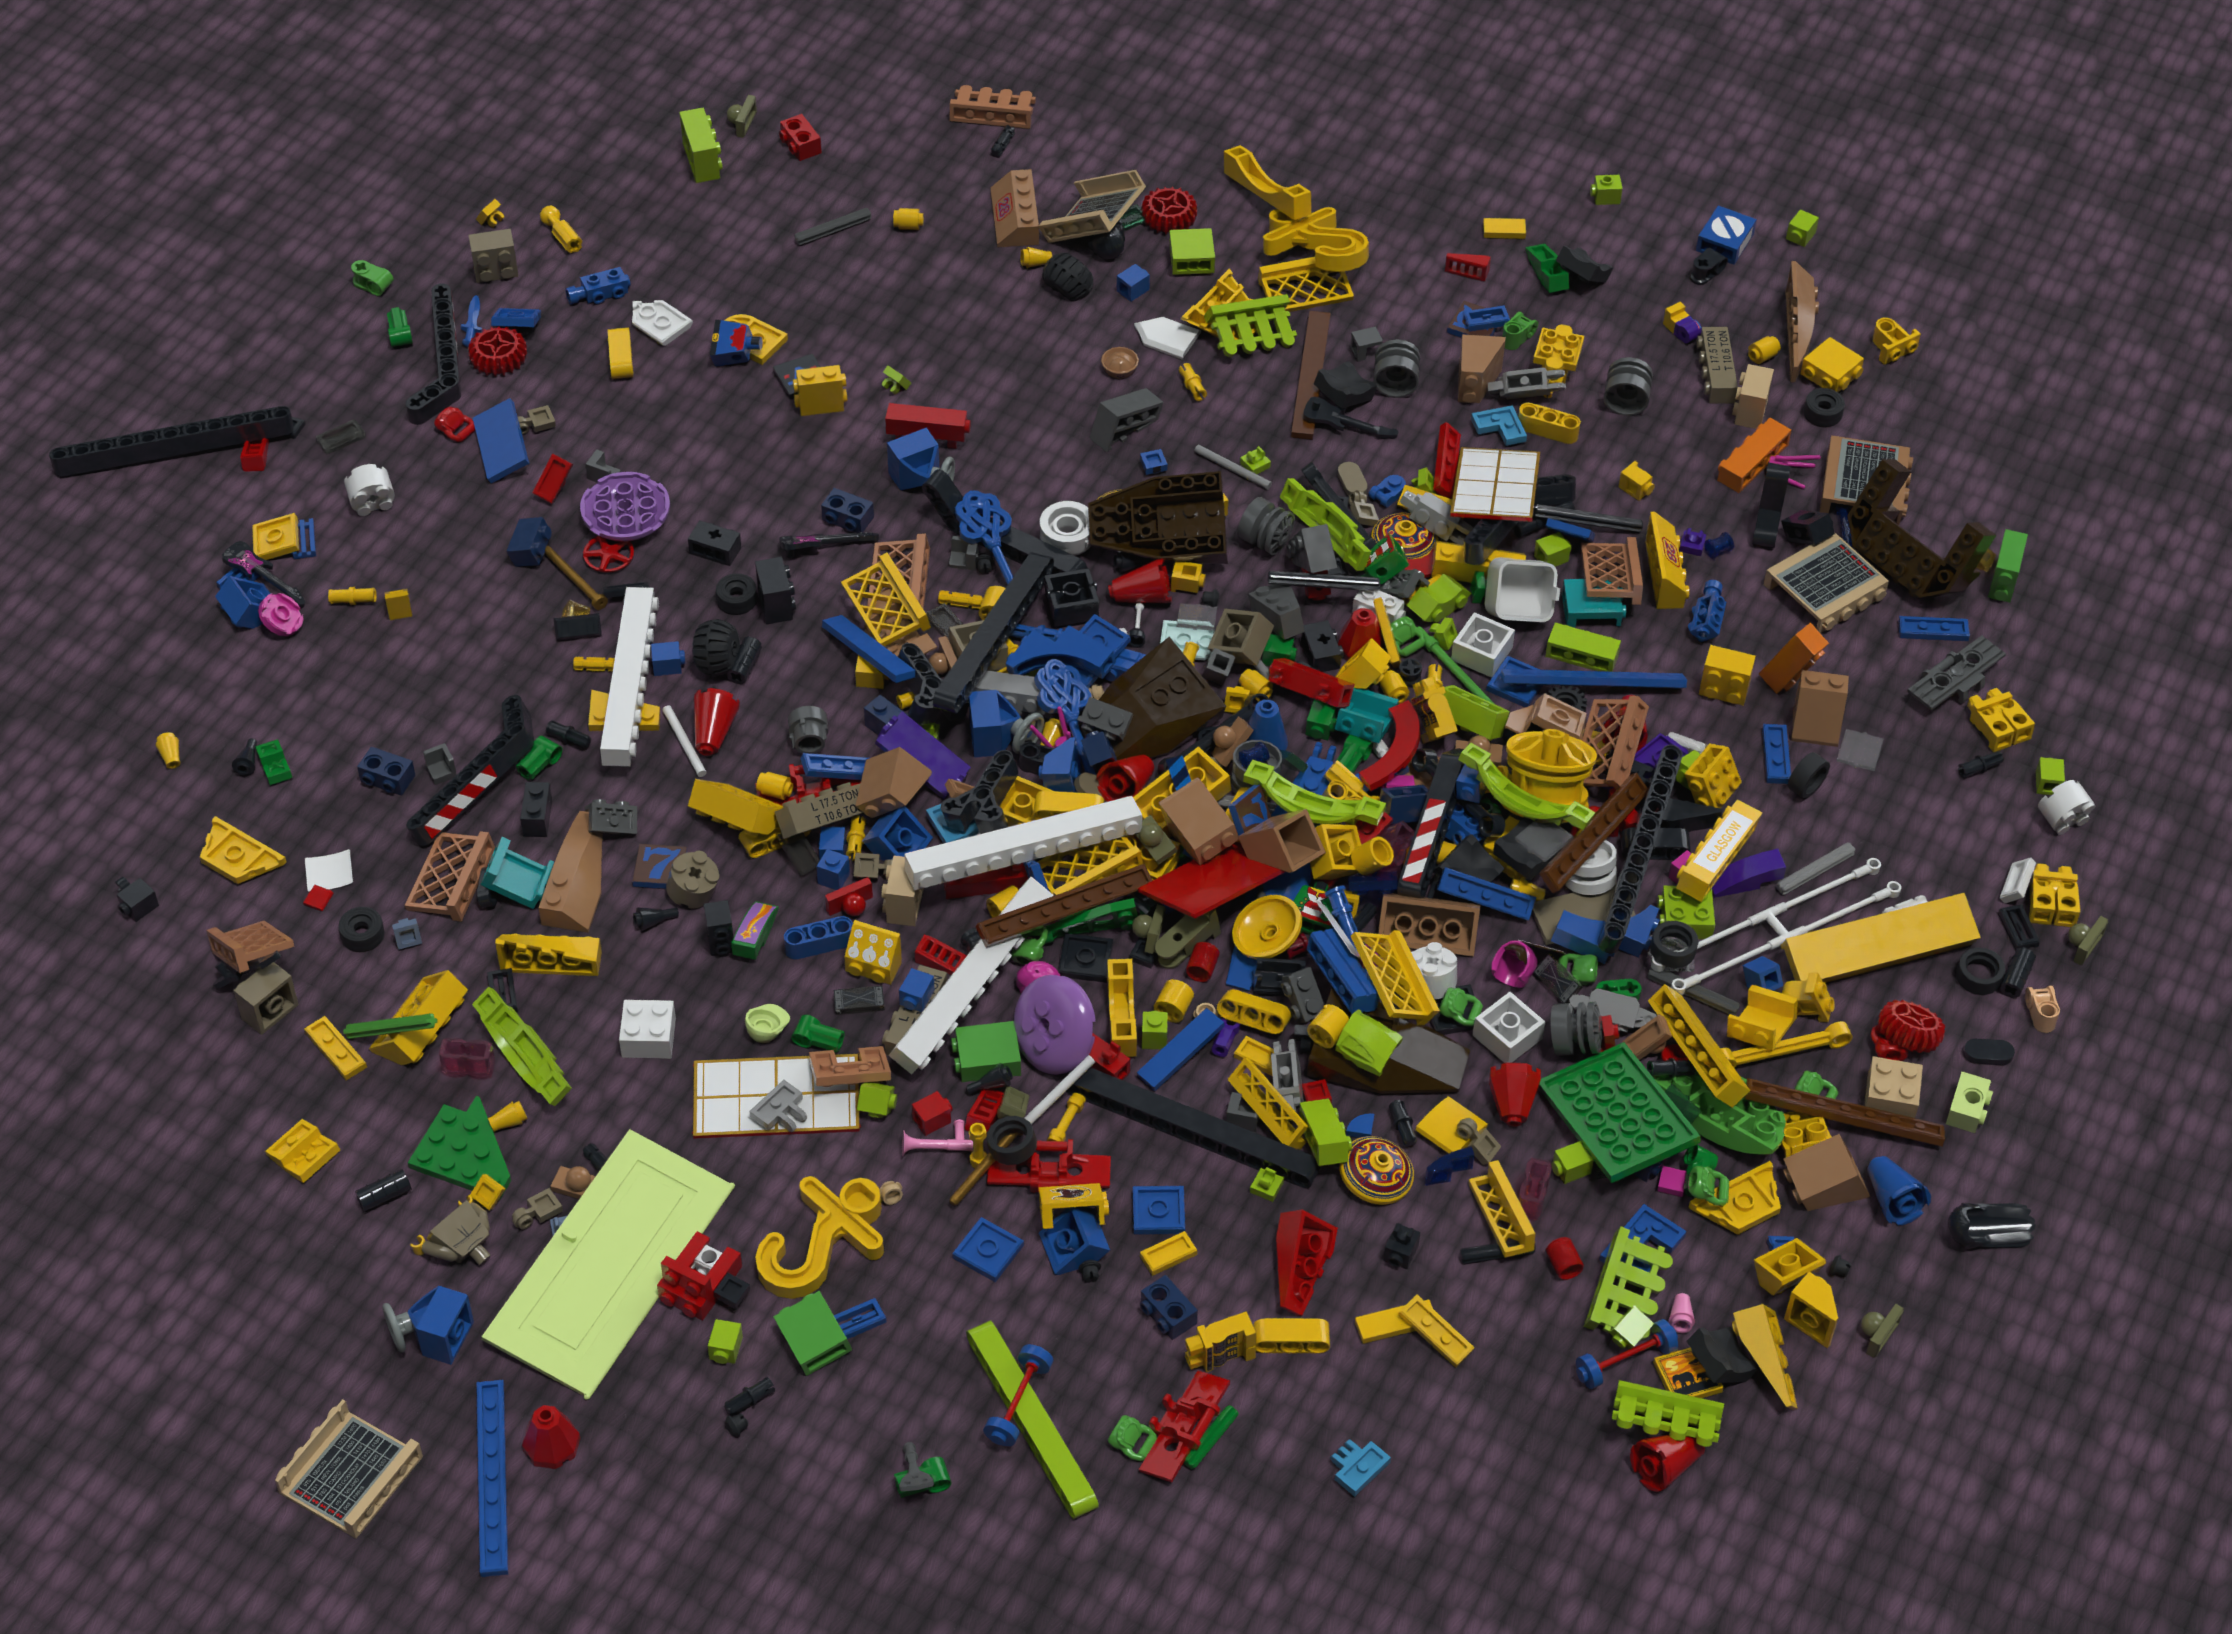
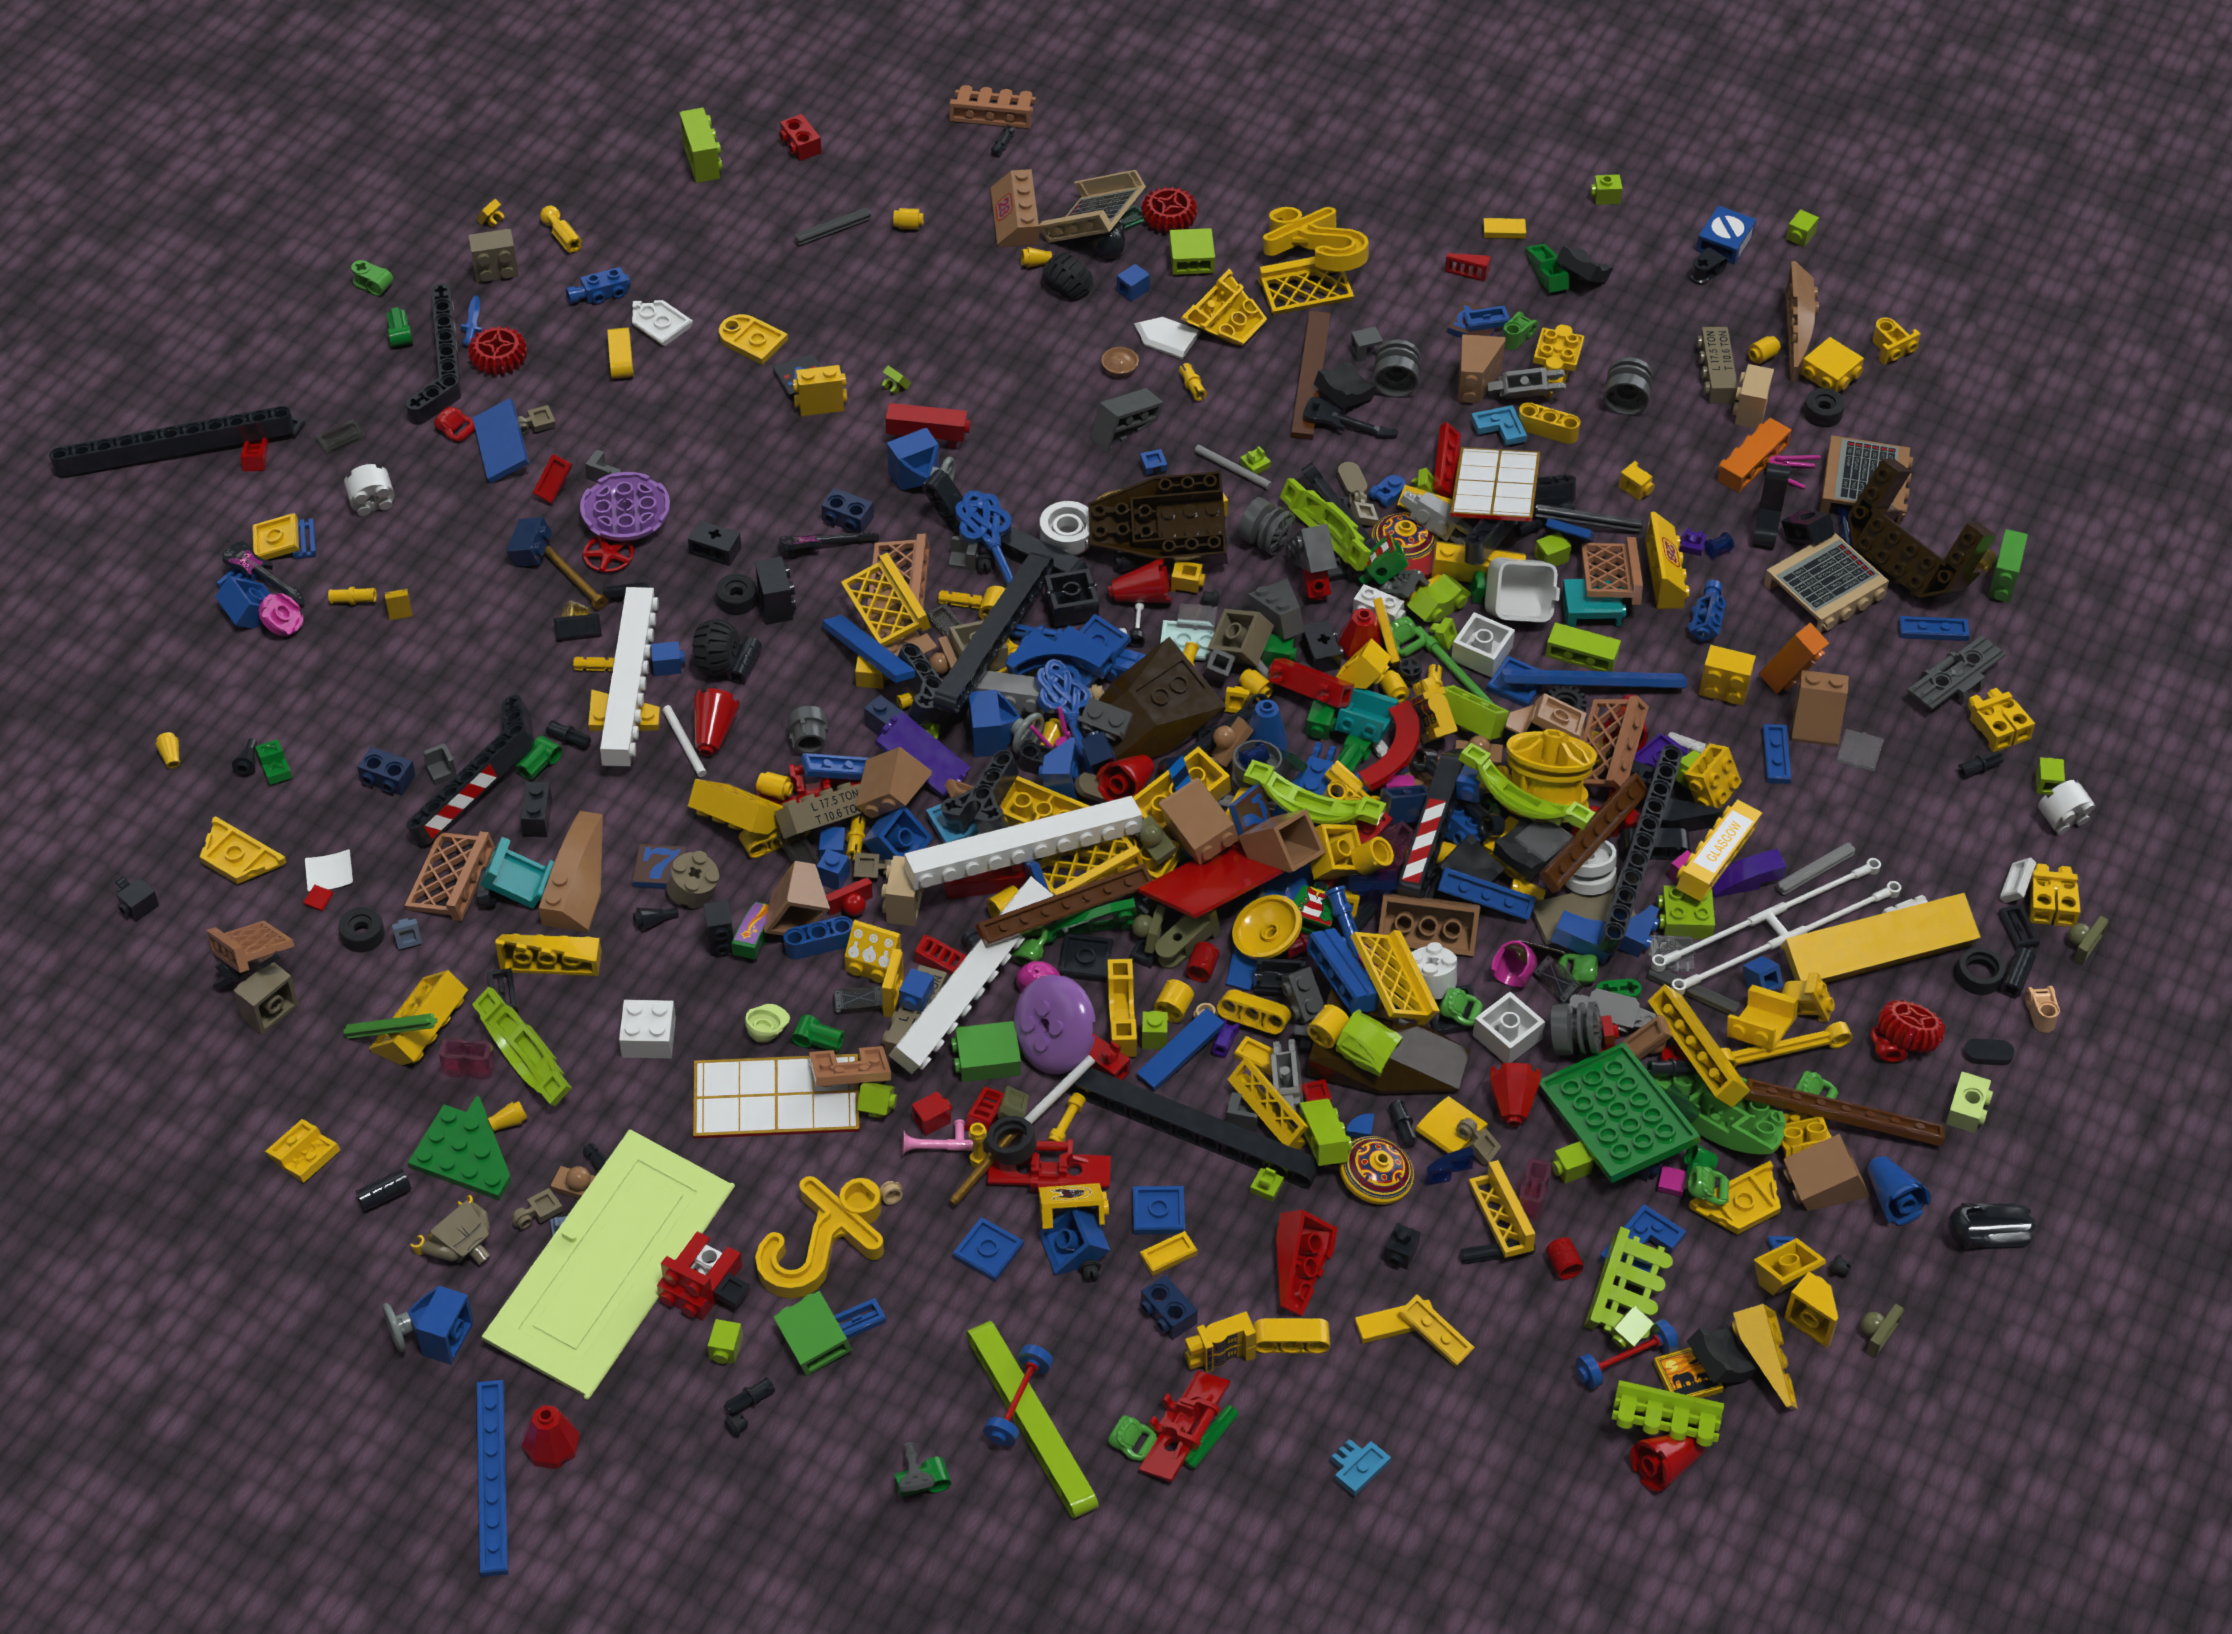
(335, 1048): yellow tile -> none
(347, 1470): panel -> none
(487, 1192): yellow tile -> none
(516, 317): blue tile -> none
(612, 818): dark grey bracket -> none
(732, 343): blue torso -> none
(743, 115): olive tile -> none
(777, 1104): light grey hinge -> none
(796, 899): none -> medium nougat slope
(892, 982): none -> yellow tile
(995, 1078): black cone -> none
(1054, 803): yellow beam -> none
(1241, 313): lime fence -> none
(1244, 169): yellow arch -> none
(1323, 581): black axle -> none
(1338, 929): white sticker -> none
(1671, 958): black tyre -> none
(1681, 323): leg -> none
(1682, 1314): bright pink cone -> none
(1808, 775): black tyre -> none
(1894, 1086): tan brick -> none

